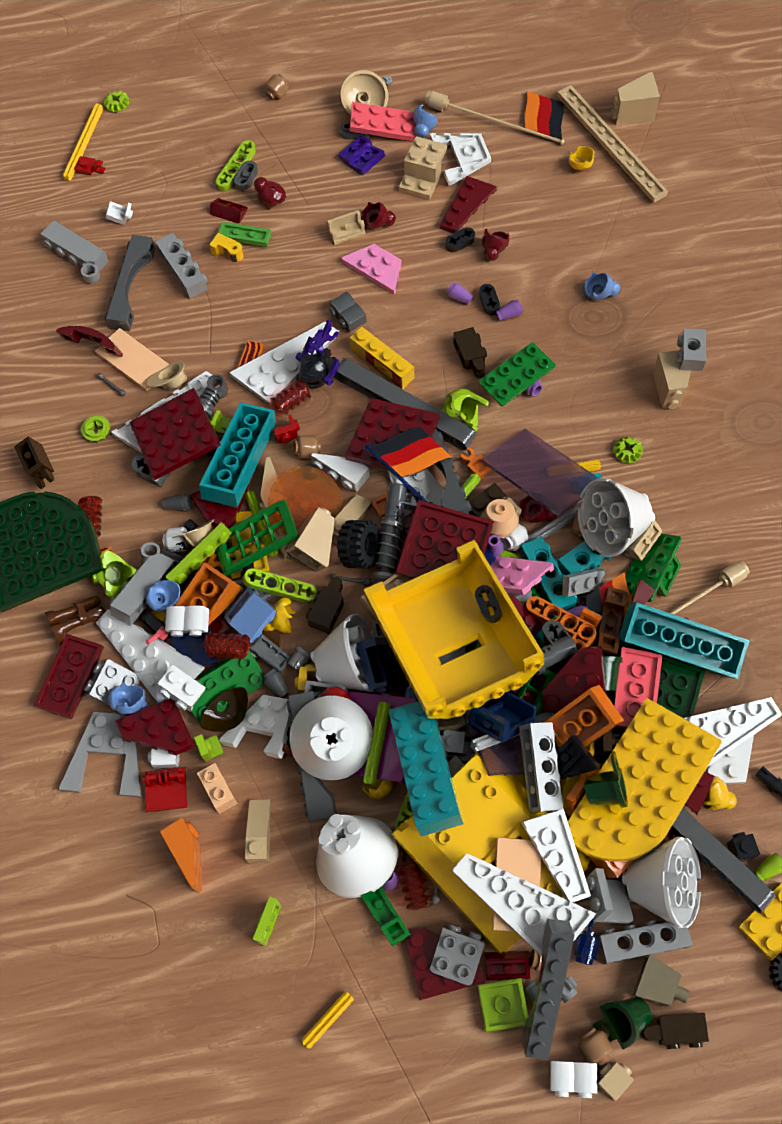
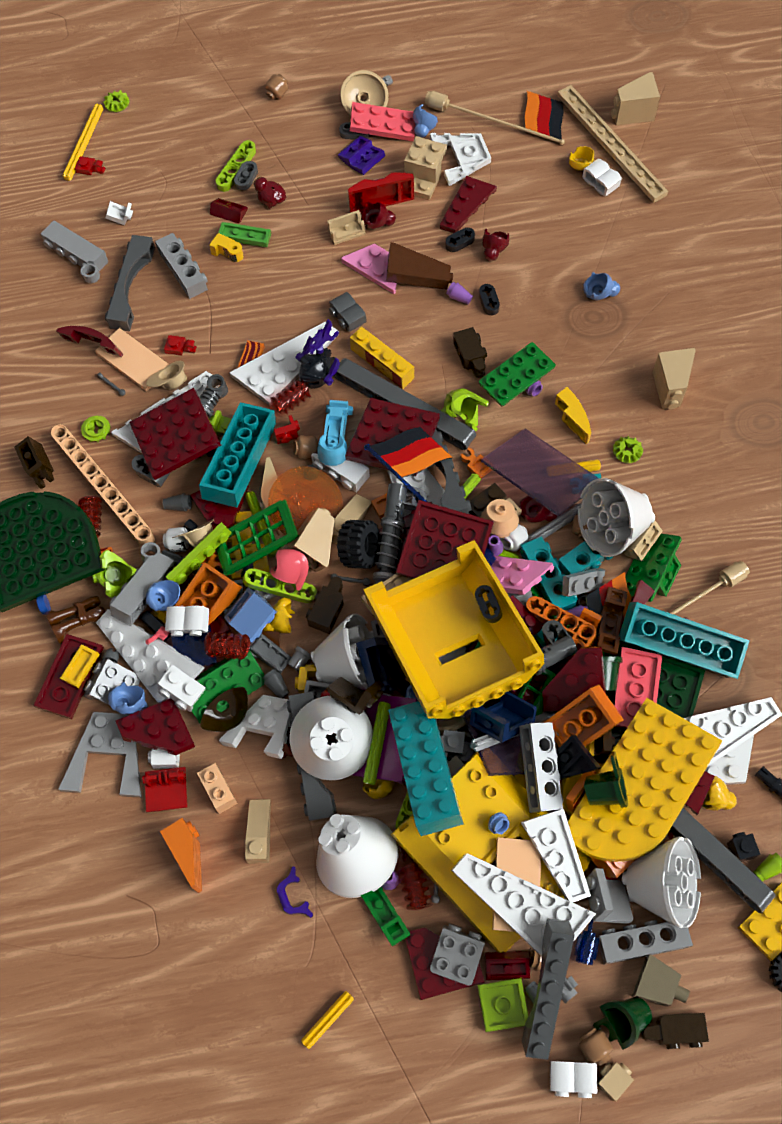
(43, 604): none -> blue tile
(79, 666): none -> yellow tile
(98, 478): none -> light nougat beam
(111, 655): none -> dark grey hinge
(177, 344): none -> red plate
(209, 748): lime bracket -> none
(267, 921): lime plate -> none
(291, 567): none -> coral piece
(303, 909): none -> dark purple helmet
(328, 449): none -> medium azure piece
(353, 697): none -> dark brown bracket
(389, 191): none -> red slope
(416, 269): none -> reddish brown slope
(498, 823): none -> medium blue plate
(510, 310): medium lavender cone -> none
(573, 414): none -> yellow slope
(601, 177): none -> white brick
(695, 358): light grey brick -> none

